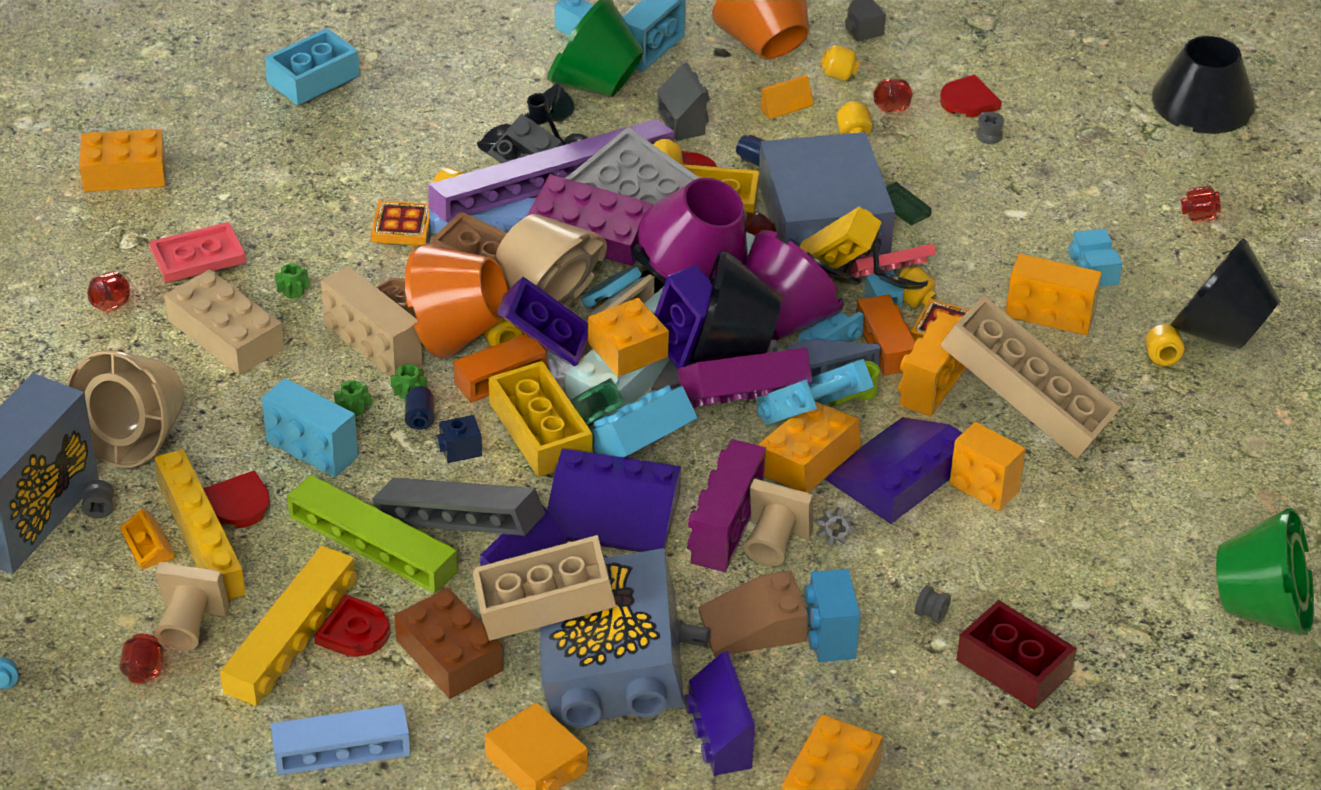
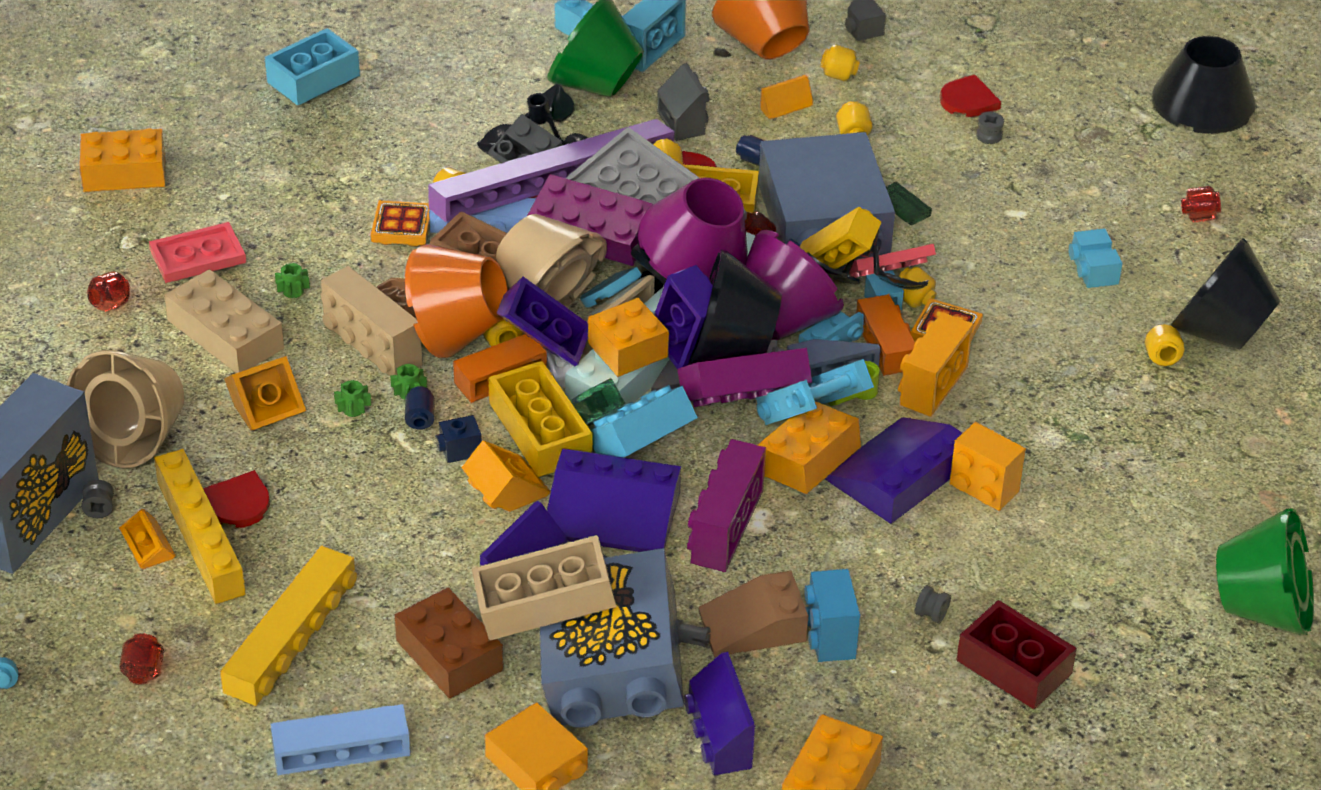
(187, 596): tan plant -> none
(265, 393): none -> light orange slope
(310, 427): medium azure brick -> none
(354, 628): red tile -> none
(372, 533): lime brick -> none
(461, 505): dark grey brick -> none
(503, 477): none -> light orange slope
(777, 514): tan plant -> none
(834, 534): light grey gear -> none
(893, 95): clear red head -> none
(1029, 376): tan brick -> none
(1053, 294): light orange brick -> none

